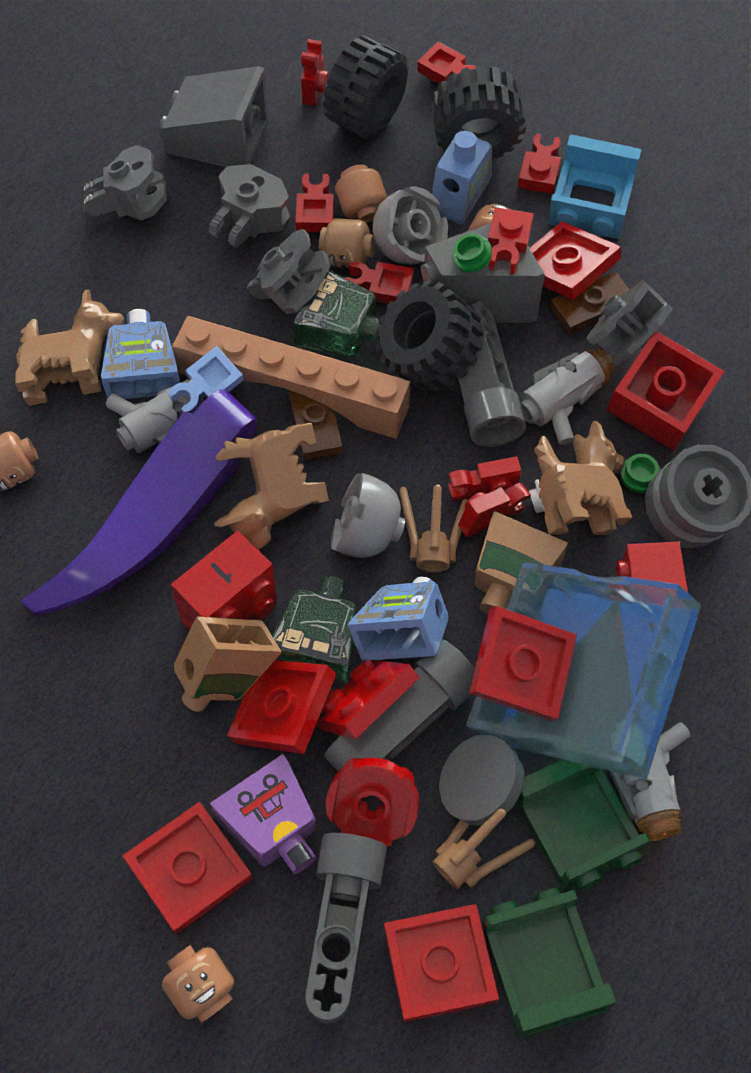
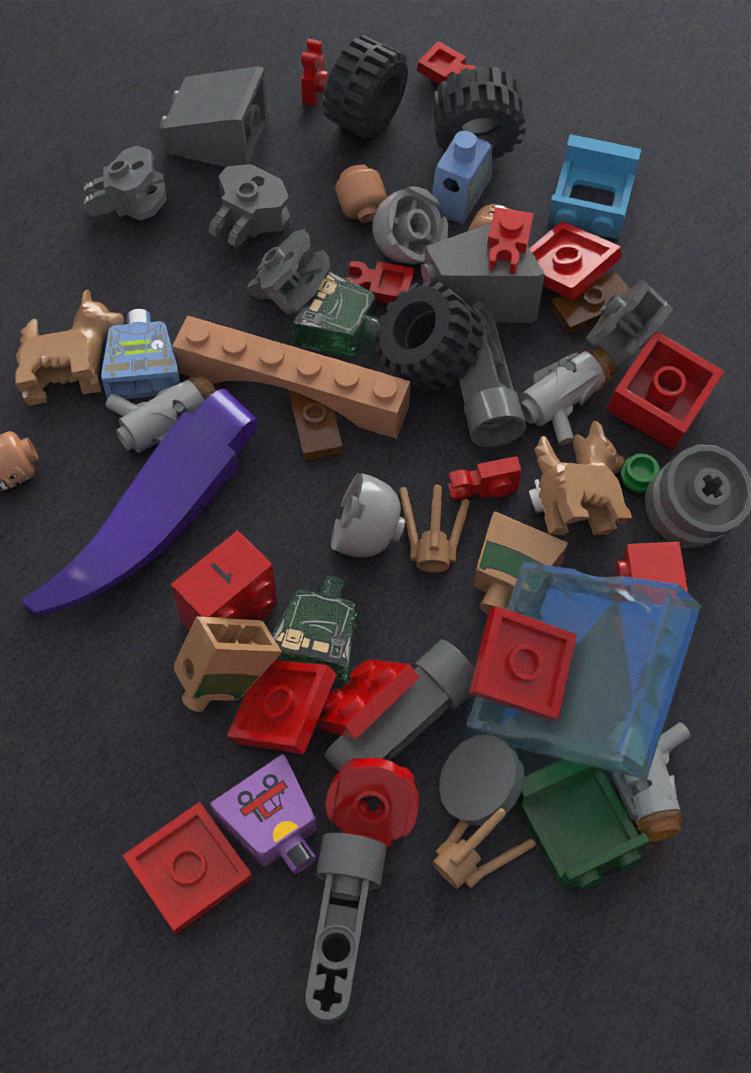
(198, 983): nougat head -> none
(207, 376): light blue plate -> none
(277, 480): medium nougat animal -> none
(314, 206): red plate -> none
(347, 242): medium nougat head -> none
(401, 622): medium blue torso -> none
(440, 963): red plate -> none
(471, 253): green plate -> none
(482, 506): red plate -> none
(540, 167): red plate -> none
(545, 963): dark green panel -> none

